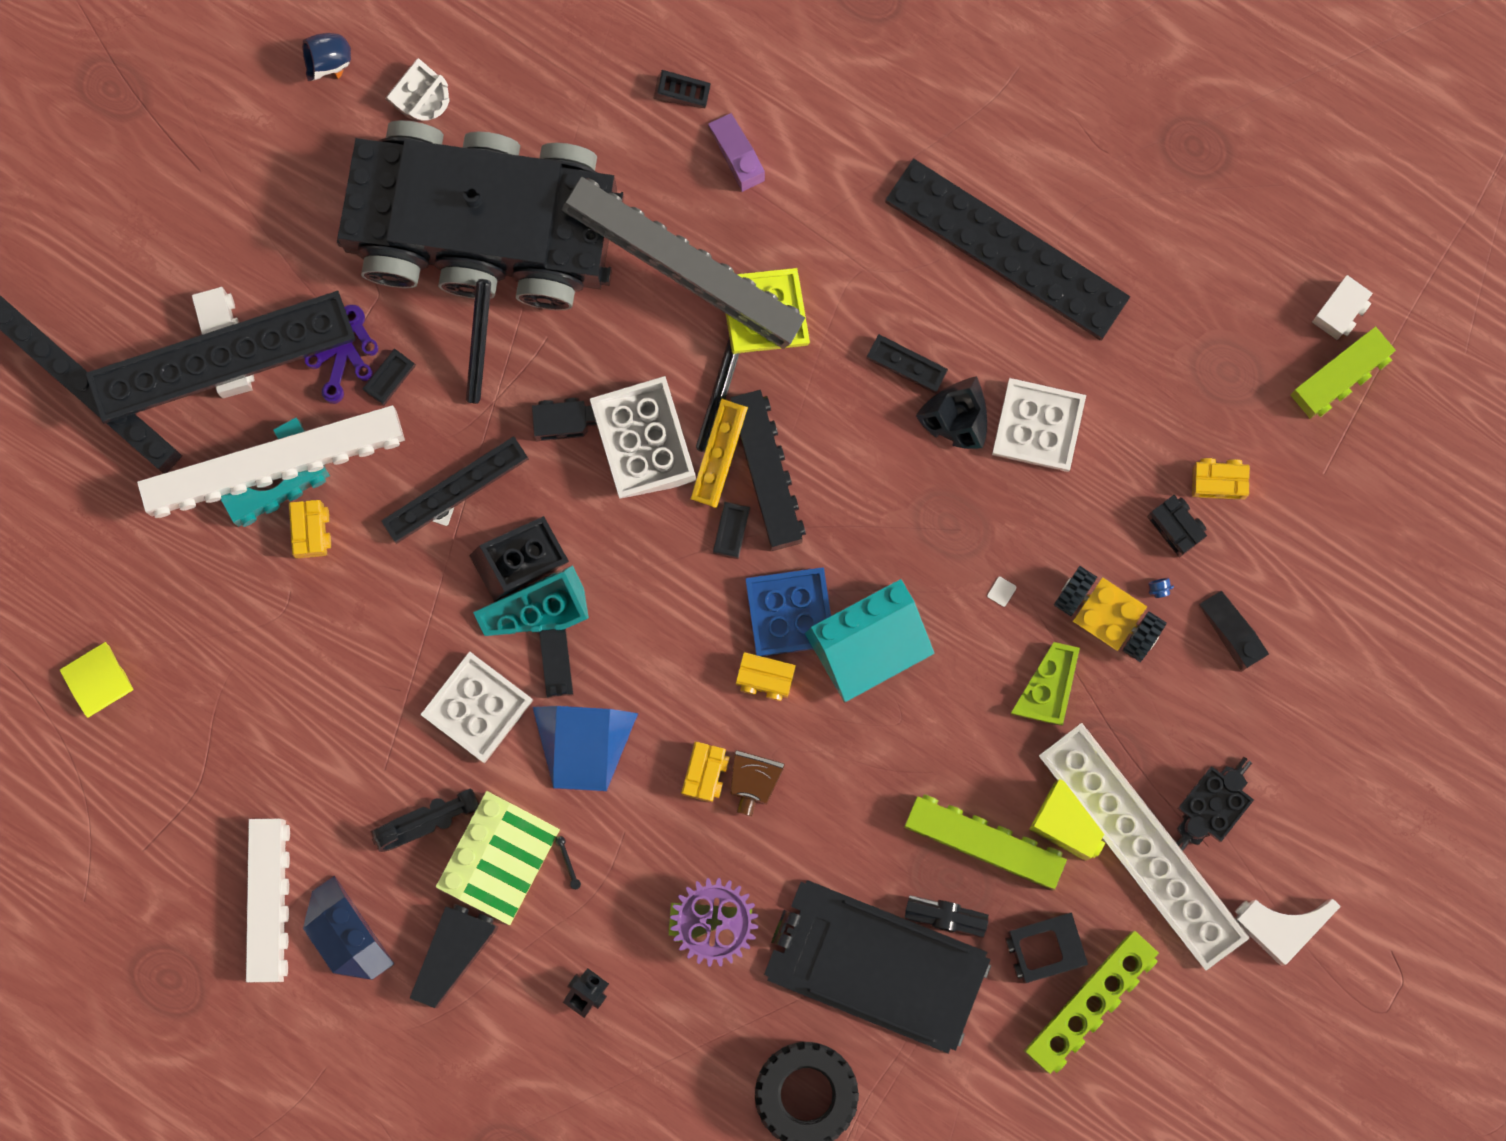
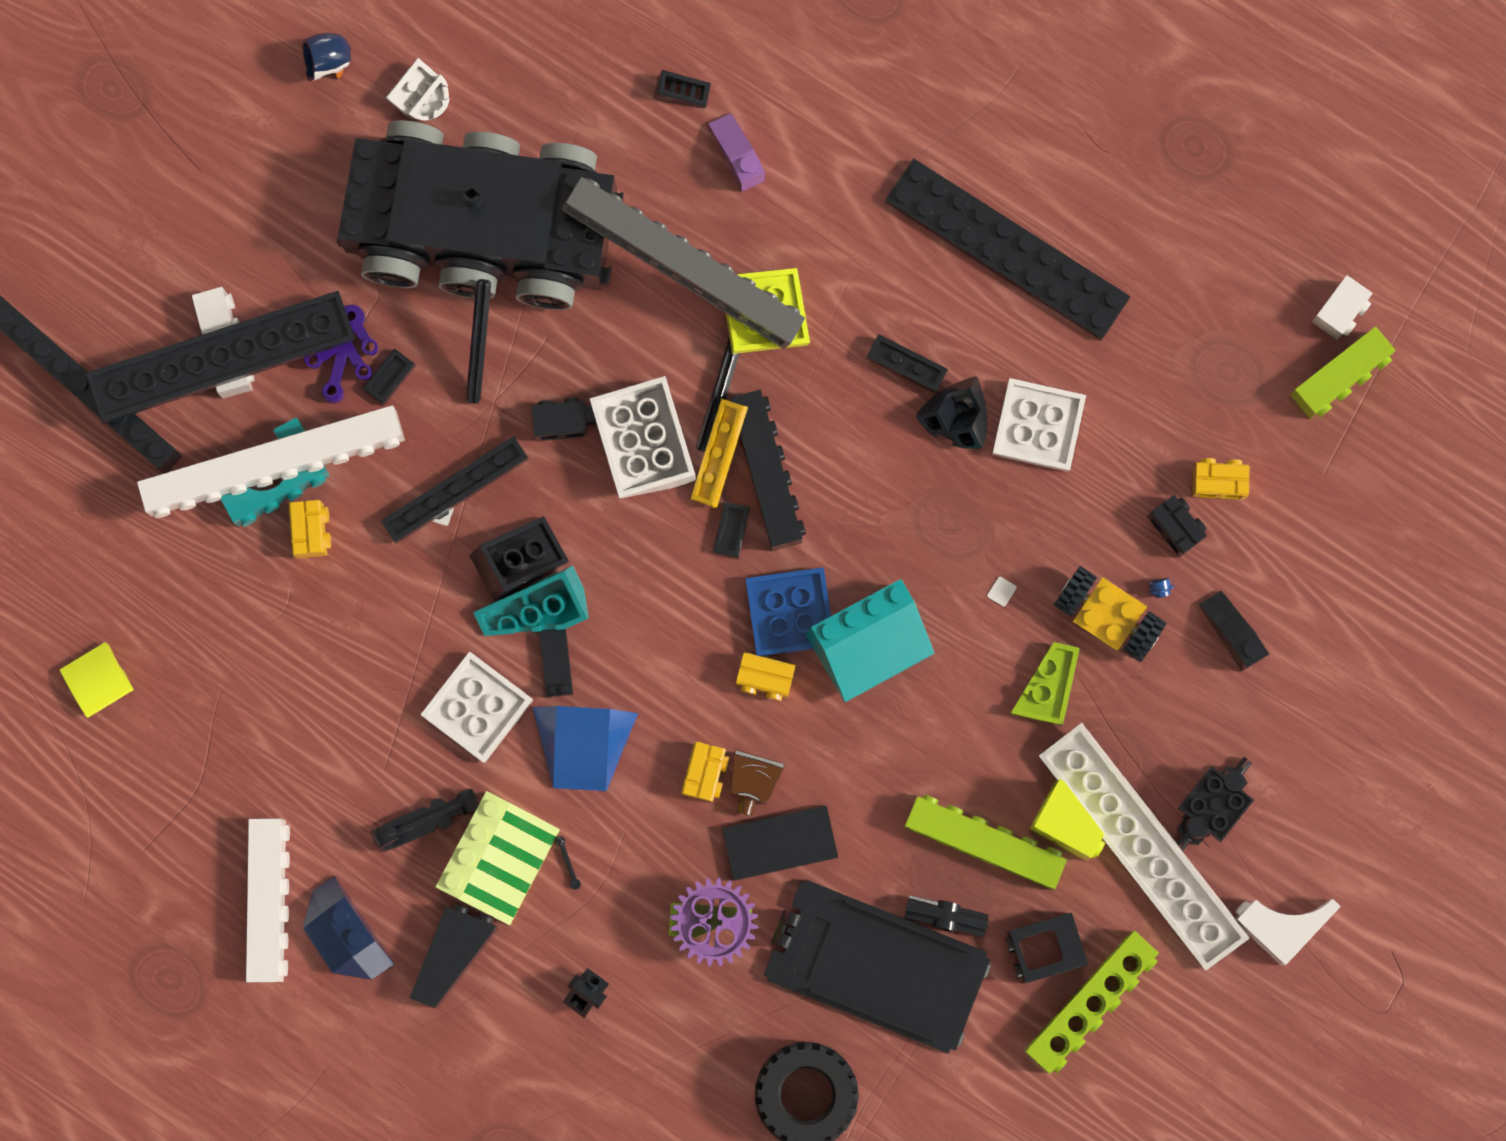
(780, 843): none -> black tile

